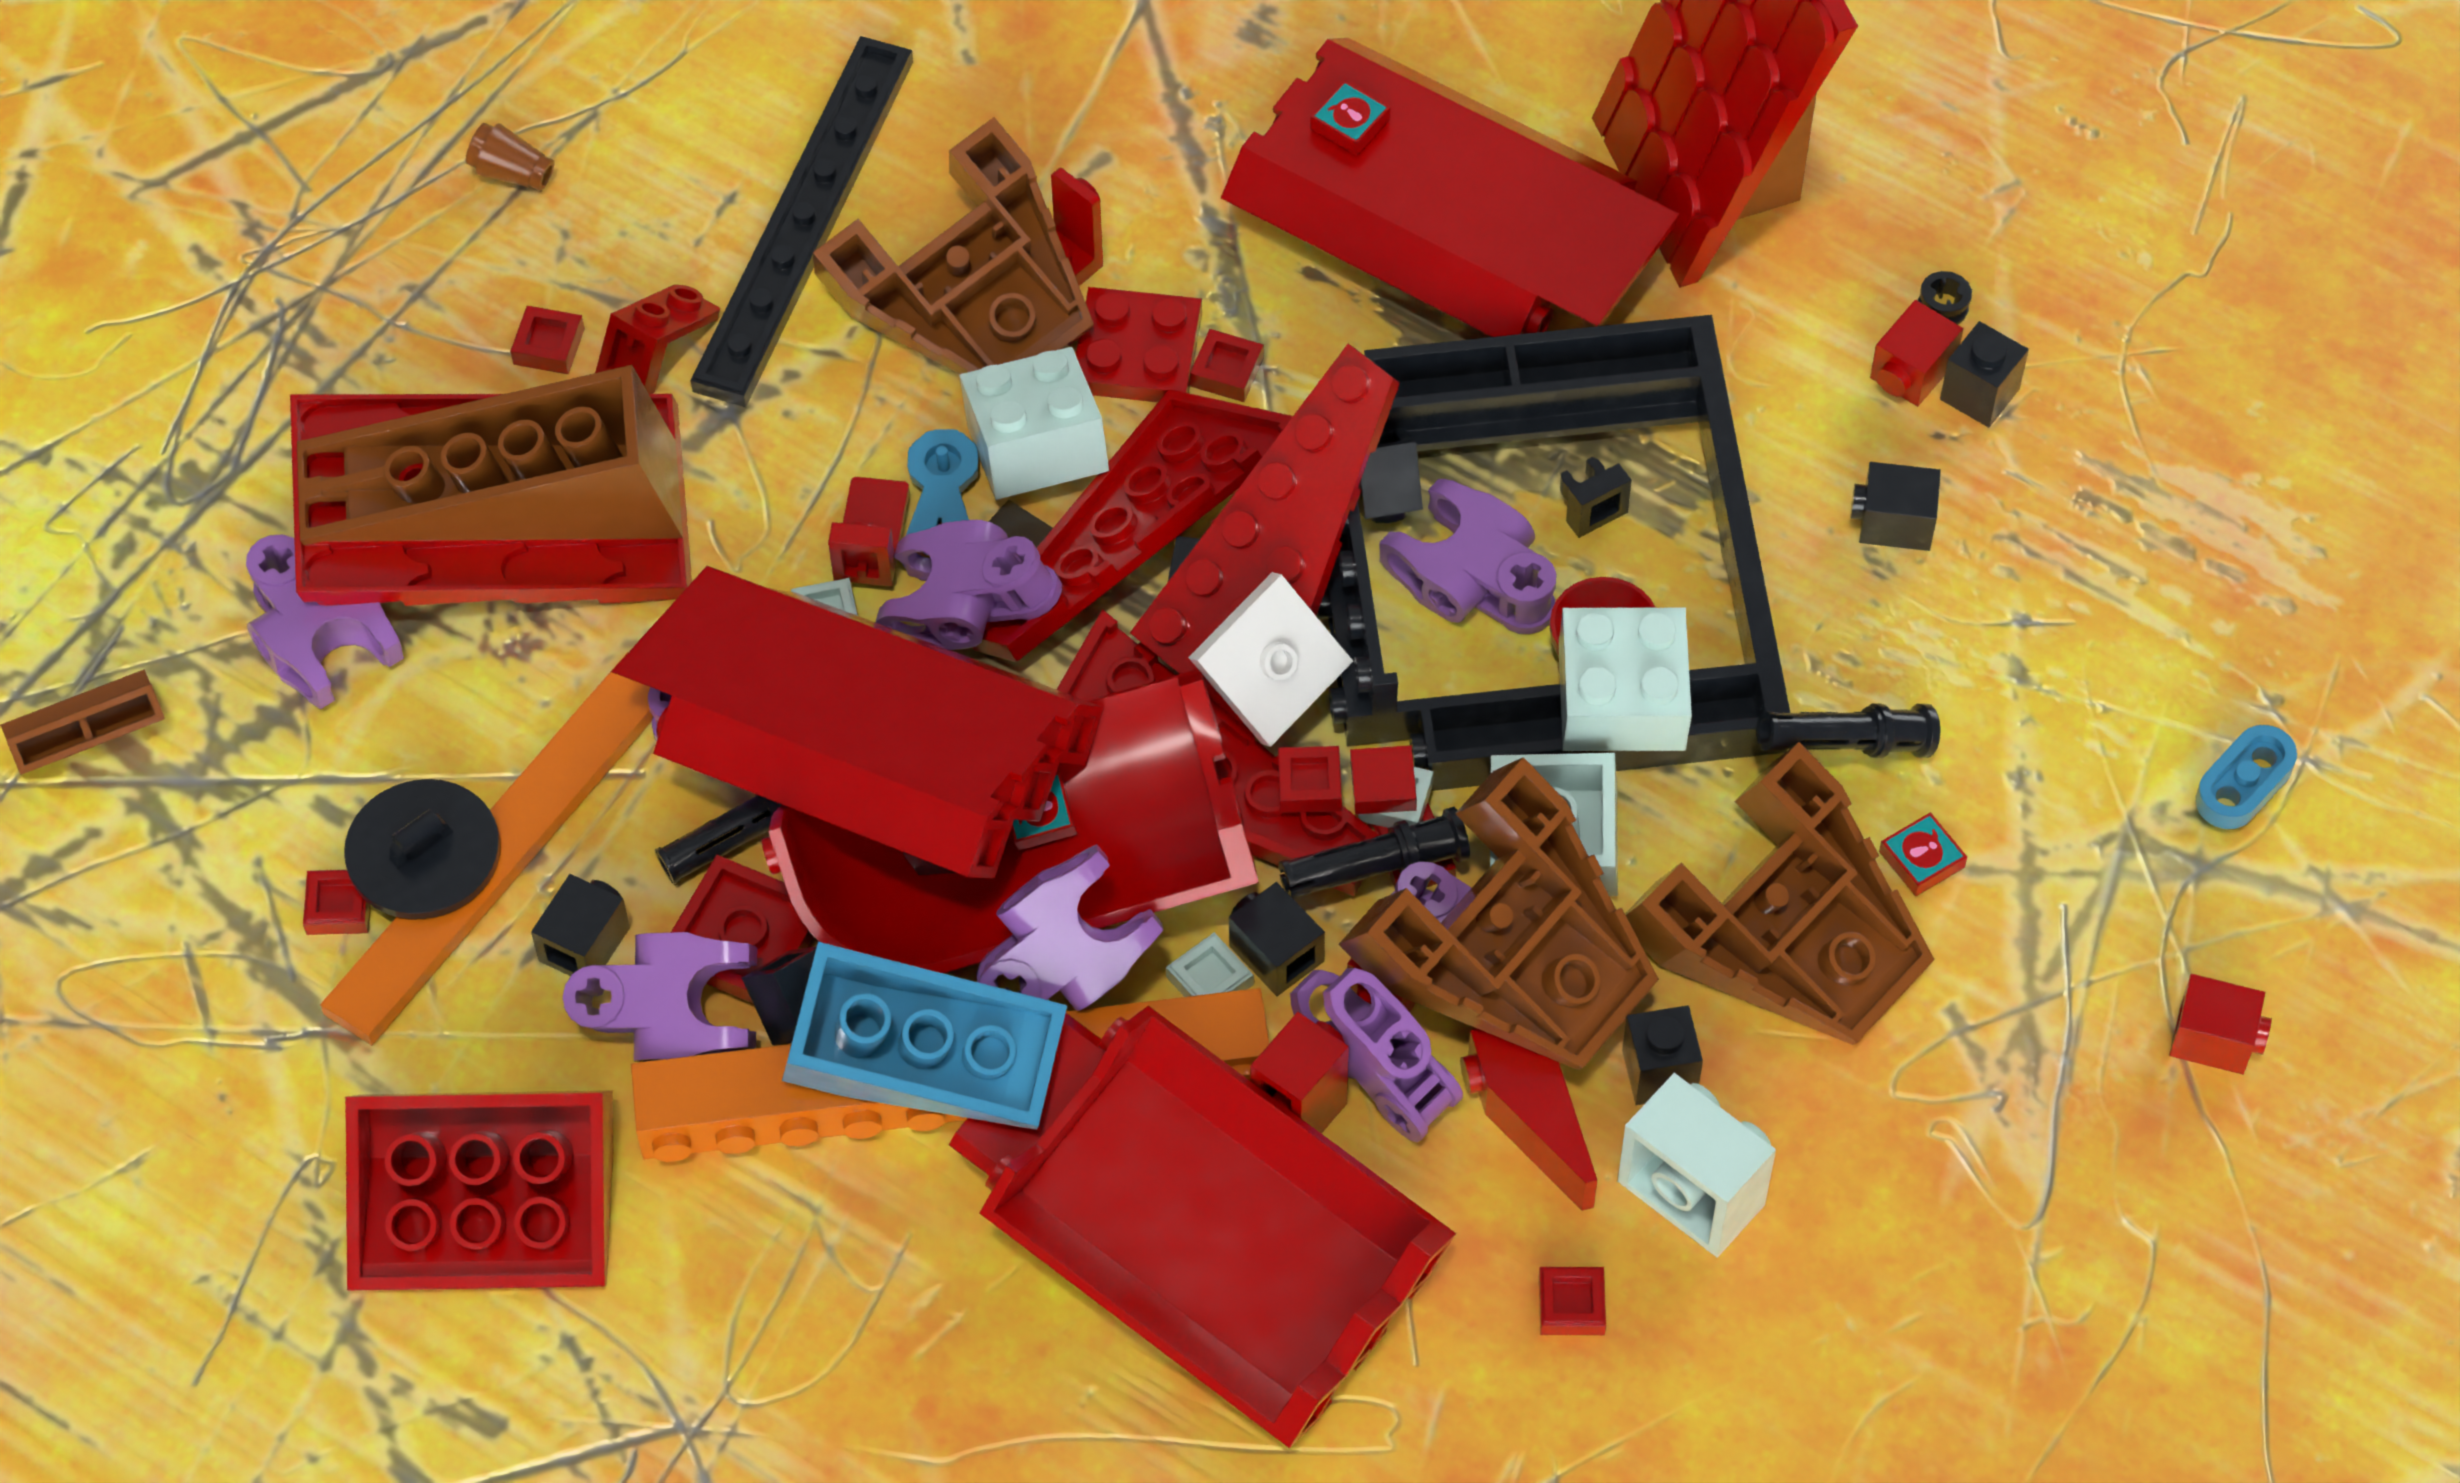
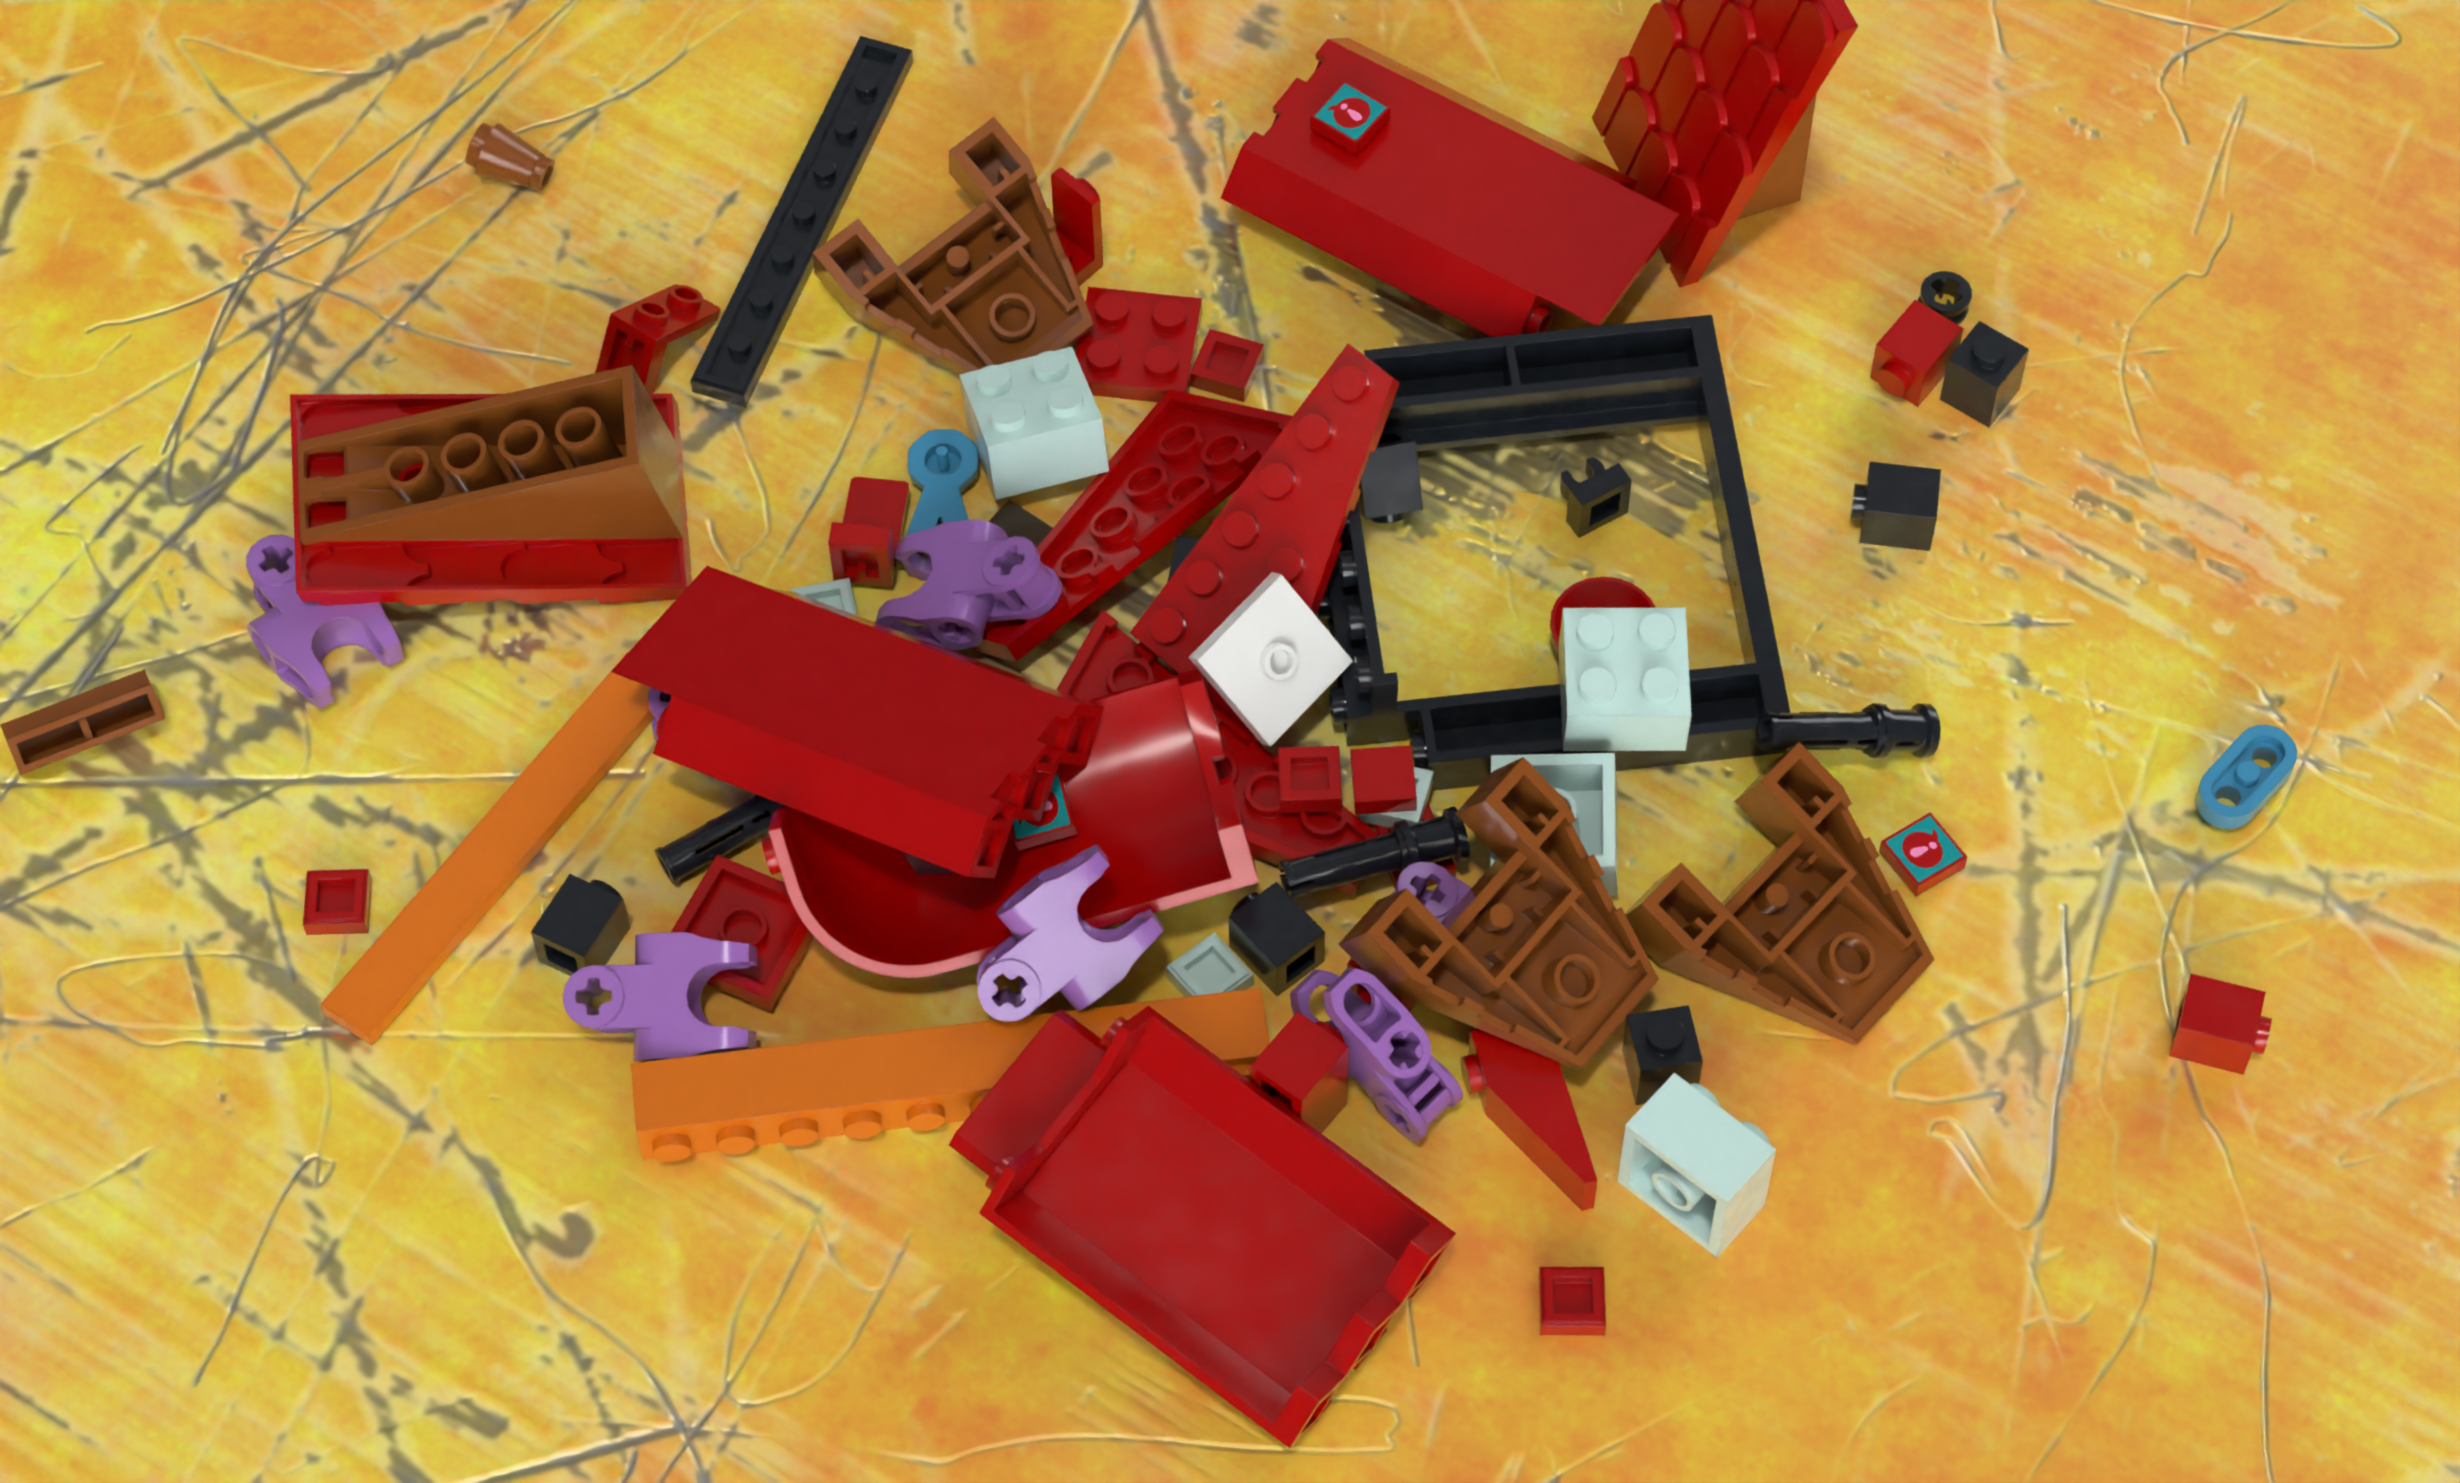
(422, 849): black shield -> none
(478, 1190): red slope -> none
(547, 339): red tile -> none
(779, 991): black brick -> none
(923, 1039): dark azure slope -> none
(1479, 565): medium lavender piece -> none

